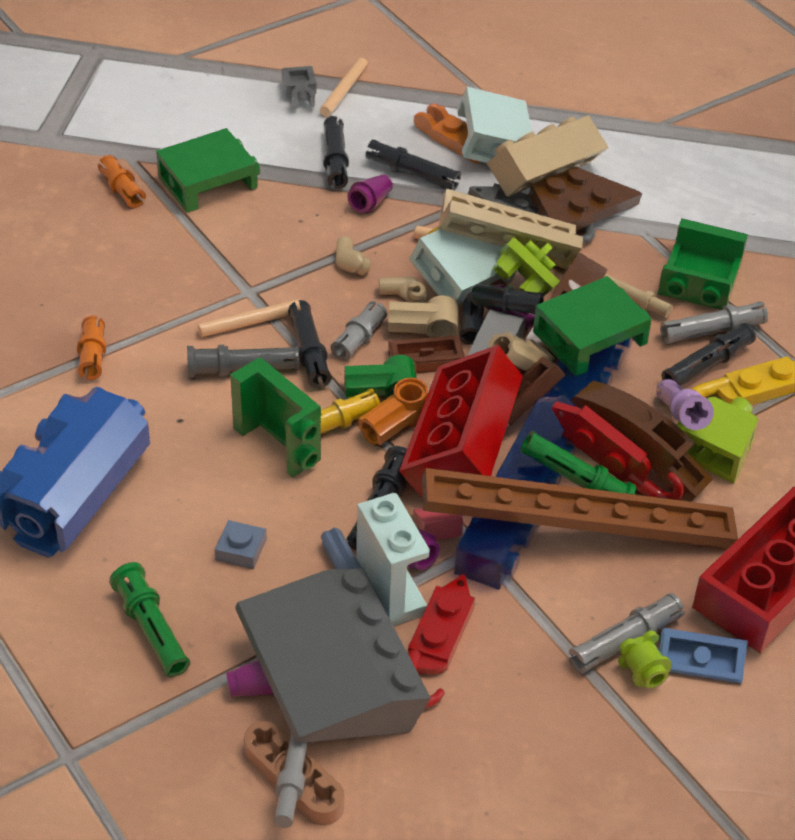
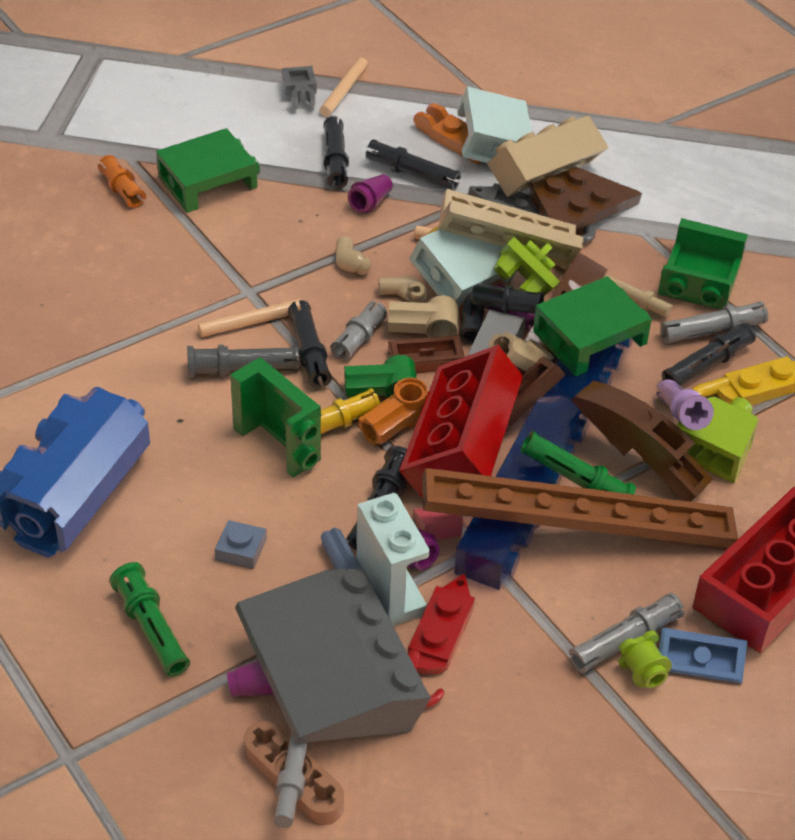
(91, 347): orange pin -> none
(612, 449): red plate -> none

